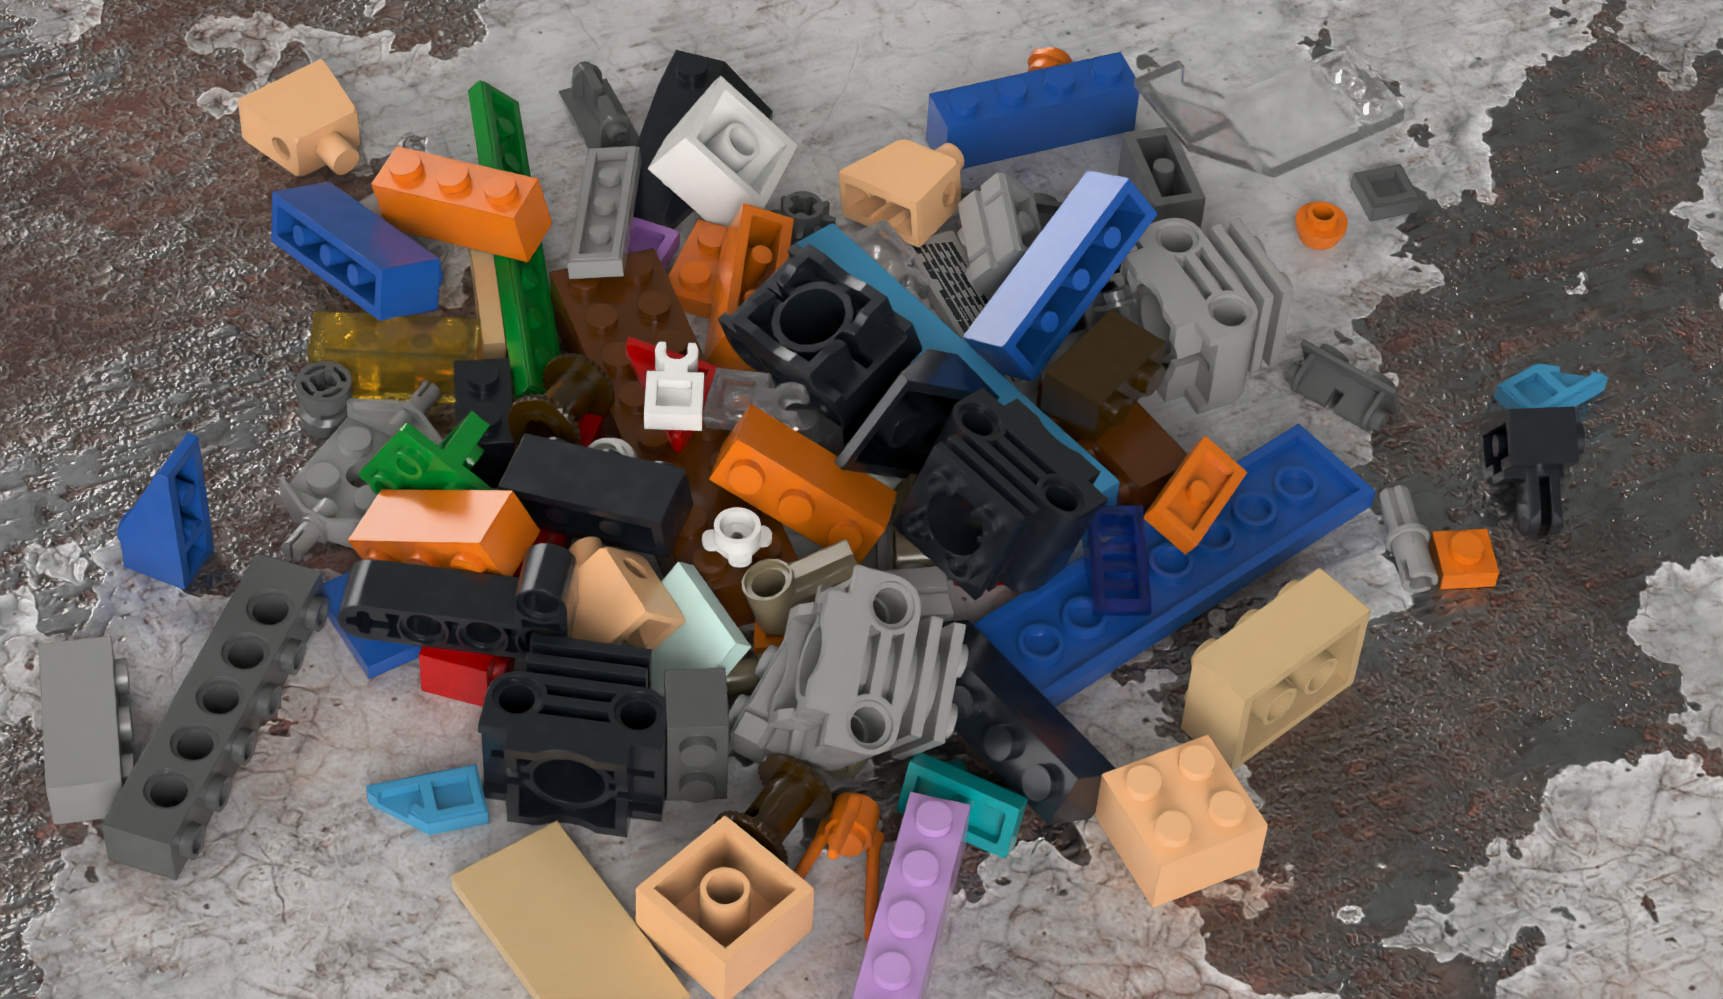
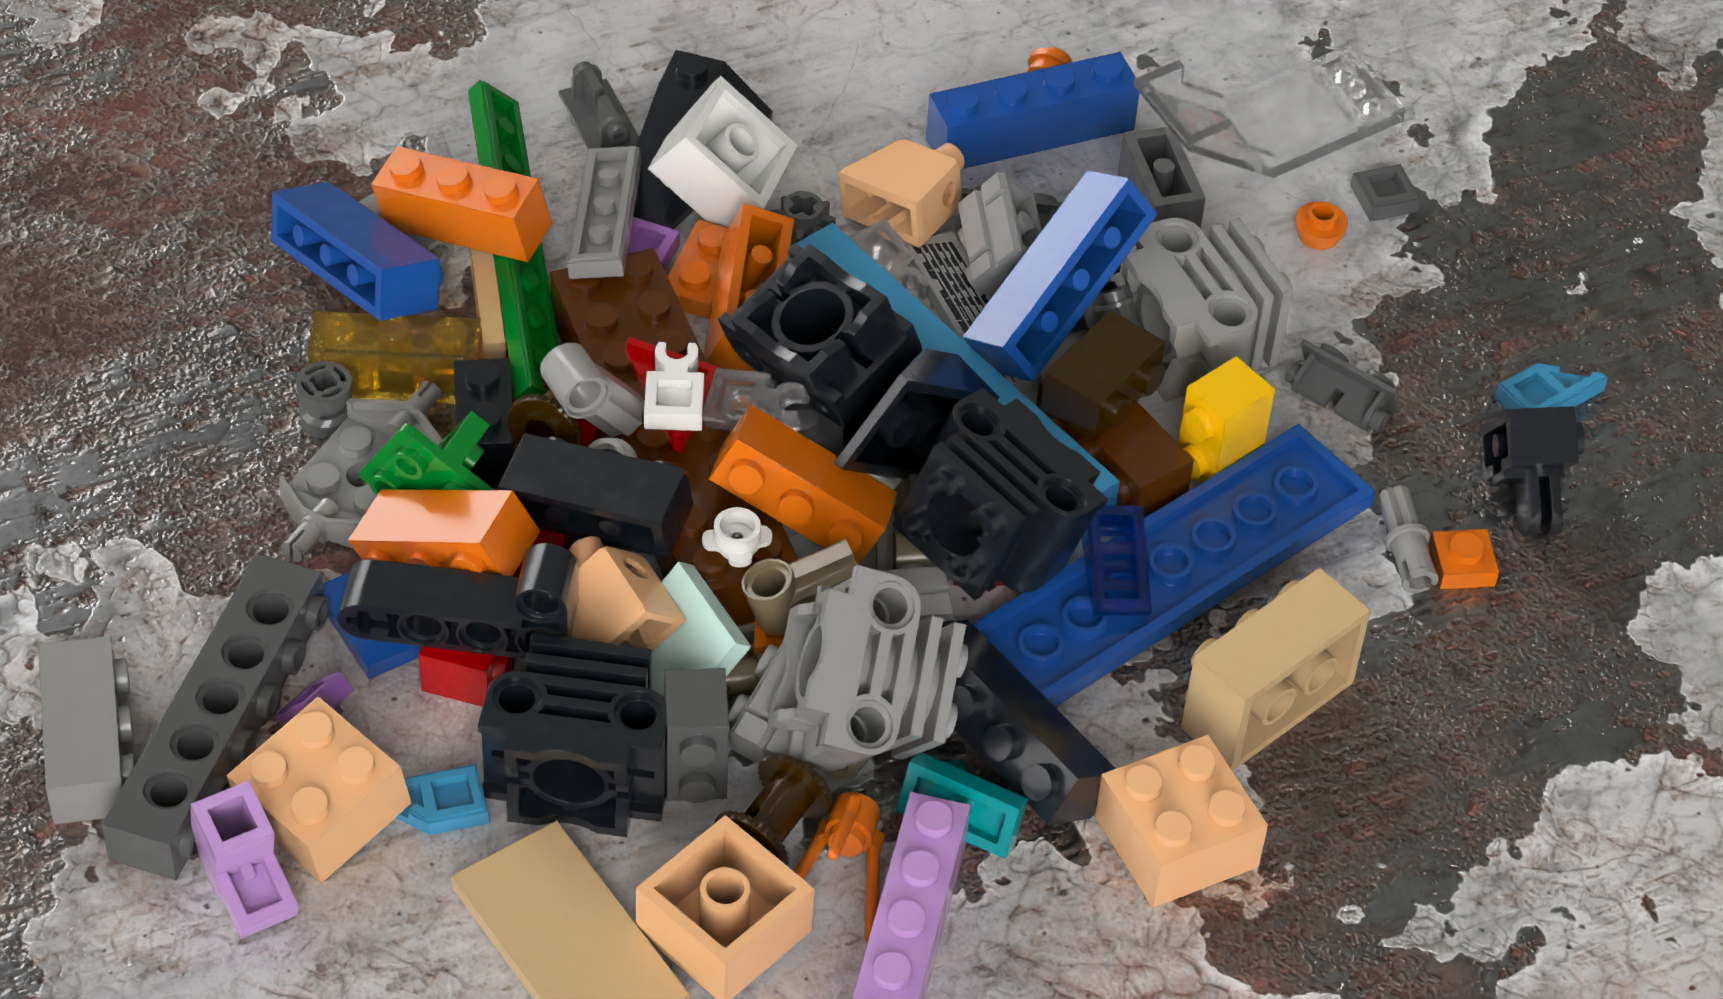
(170, 524): blue slope -> none
(240, 859): none -> lavender brick
(303, 122): light nougat torso -> none
(323, 788): none -> light nougat brick
(330, 689): none -> medium lavender plate
(591, 391): none -> light grey piece
(1195, 495): orange plate -> none
(1224, 417): none -> yellow brick

